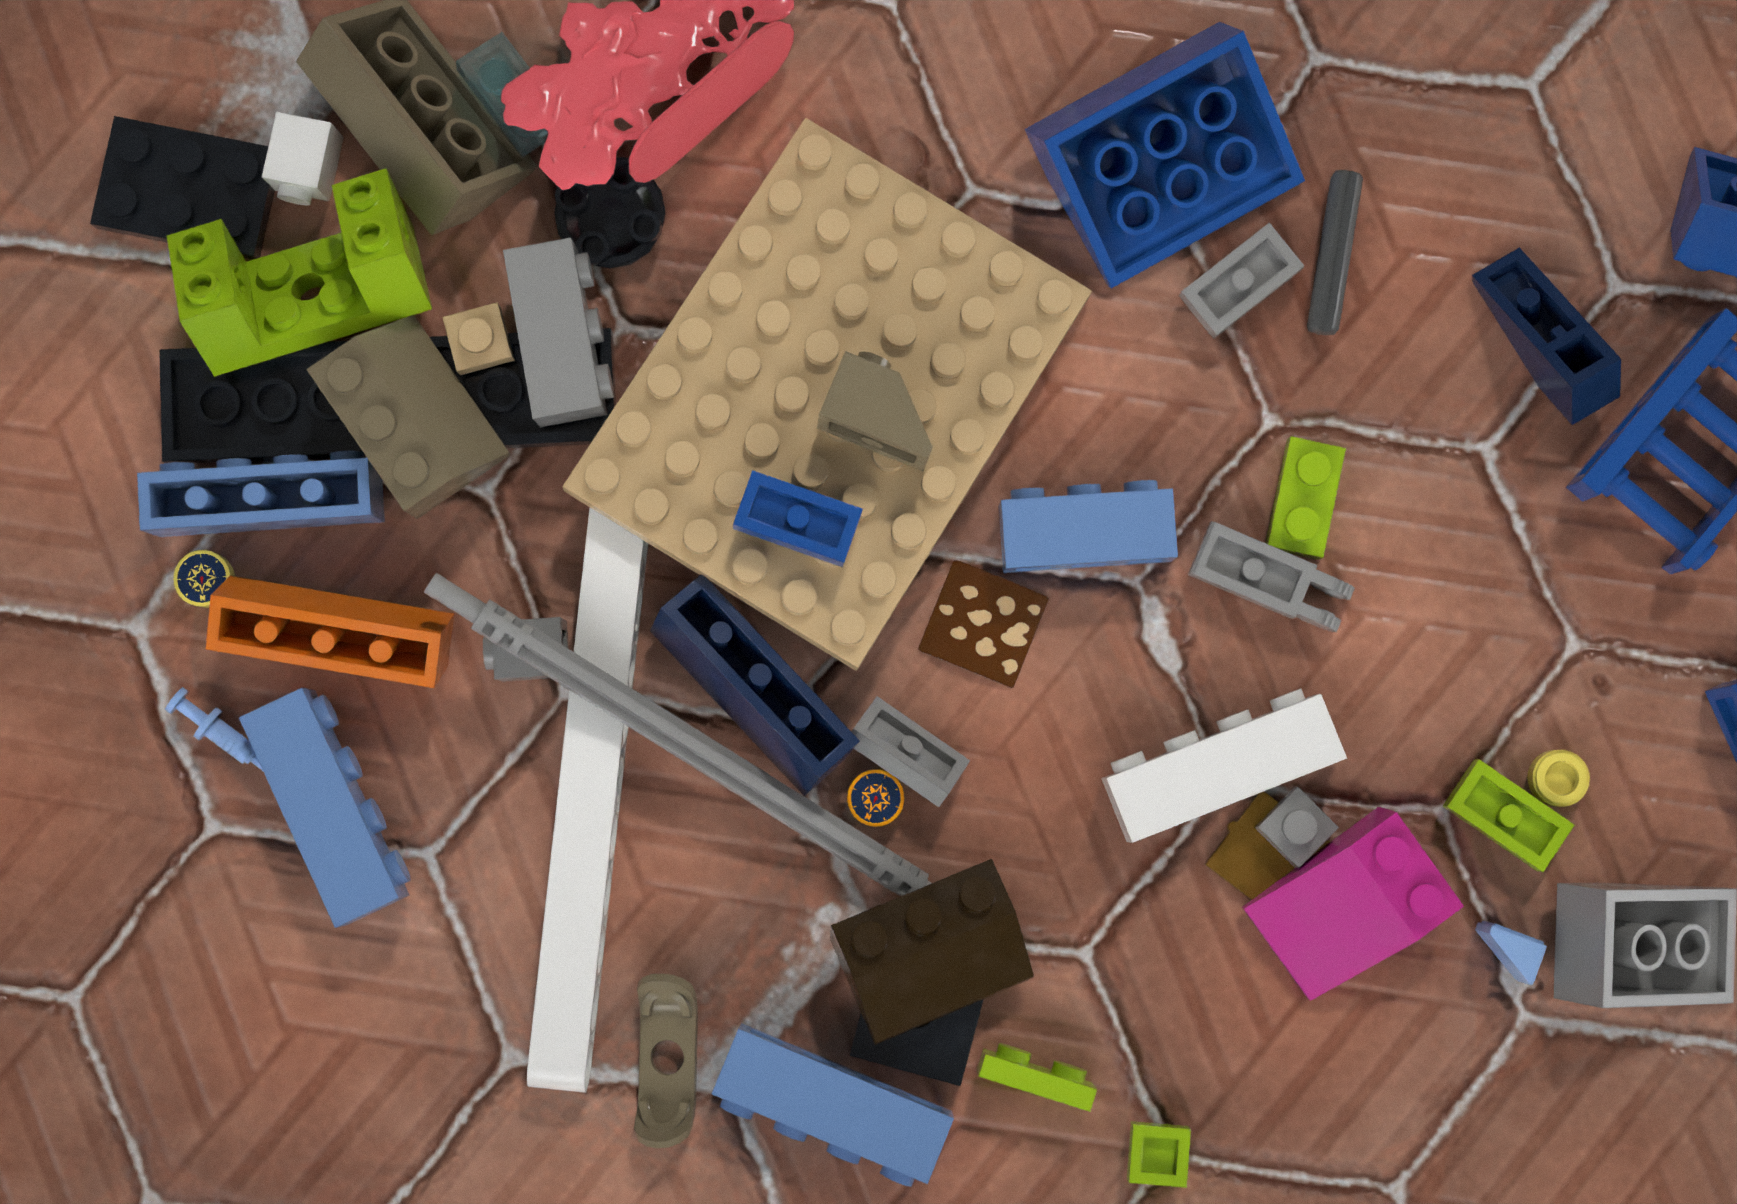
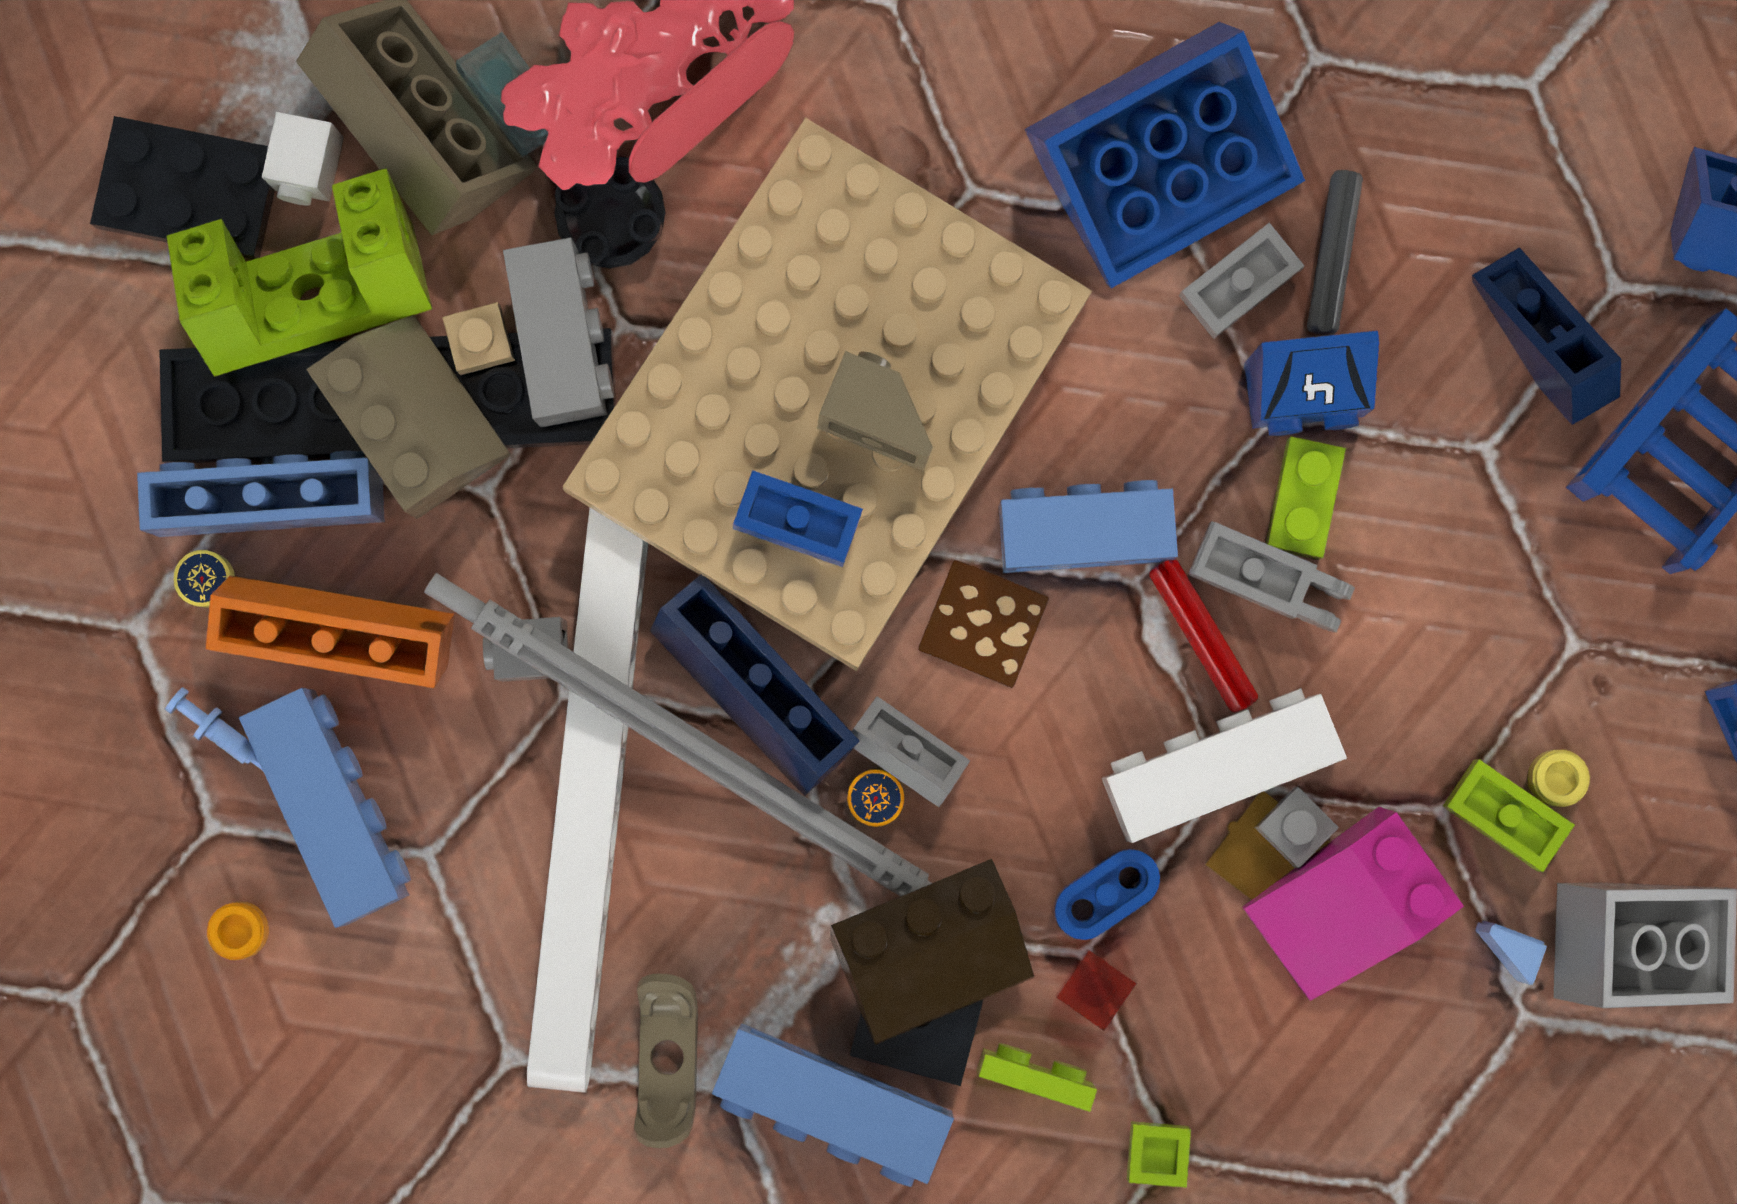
(237, 930): none -> light orange tile
(1095, 989): none -> clear red plate
(1107, 896): none -> blue plate
(1203, 635): none -> red axle
(1312, 382): none -> blue slope

